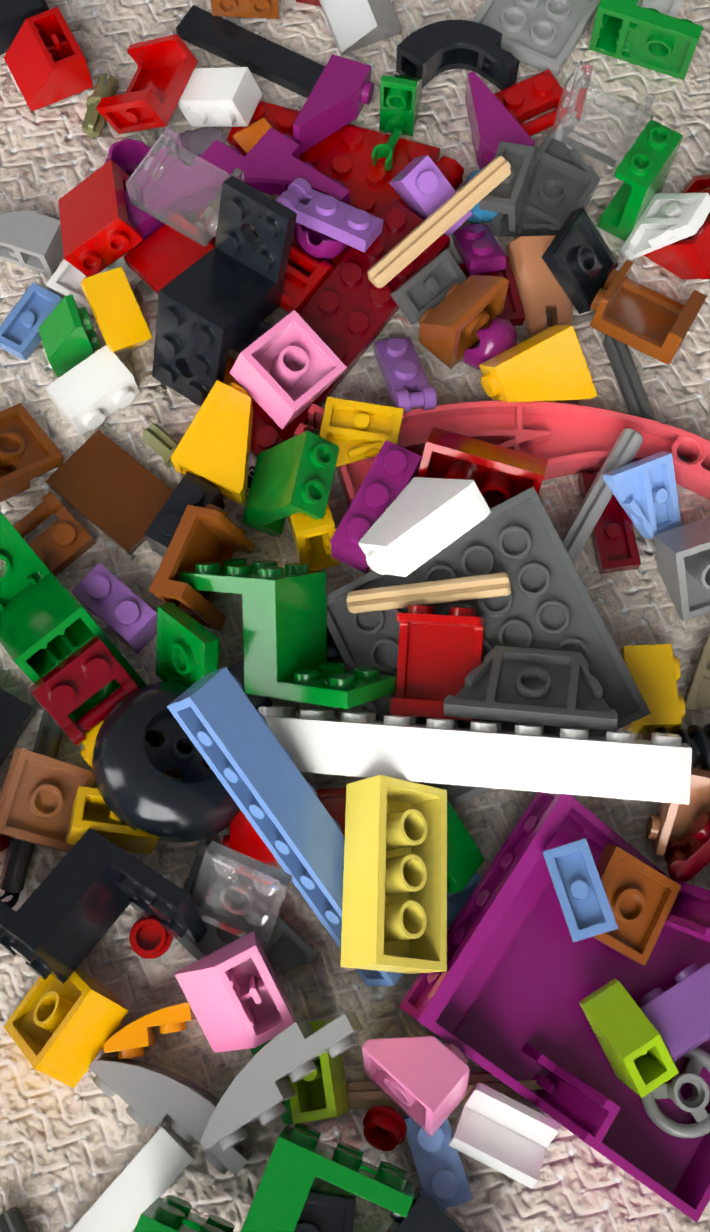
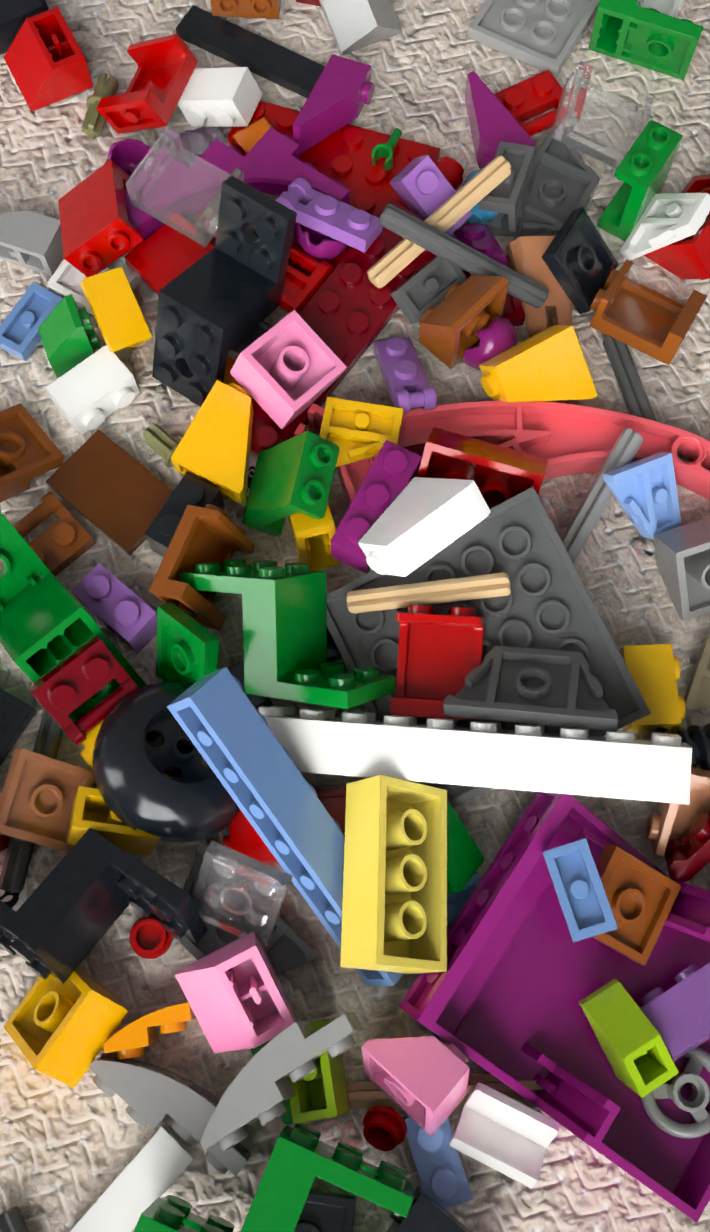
(399, 103): green slope -> none
(456, 46): black arch -> none
(460, 254): none -> dark grey axle
(612, 535): dark red plate -> none

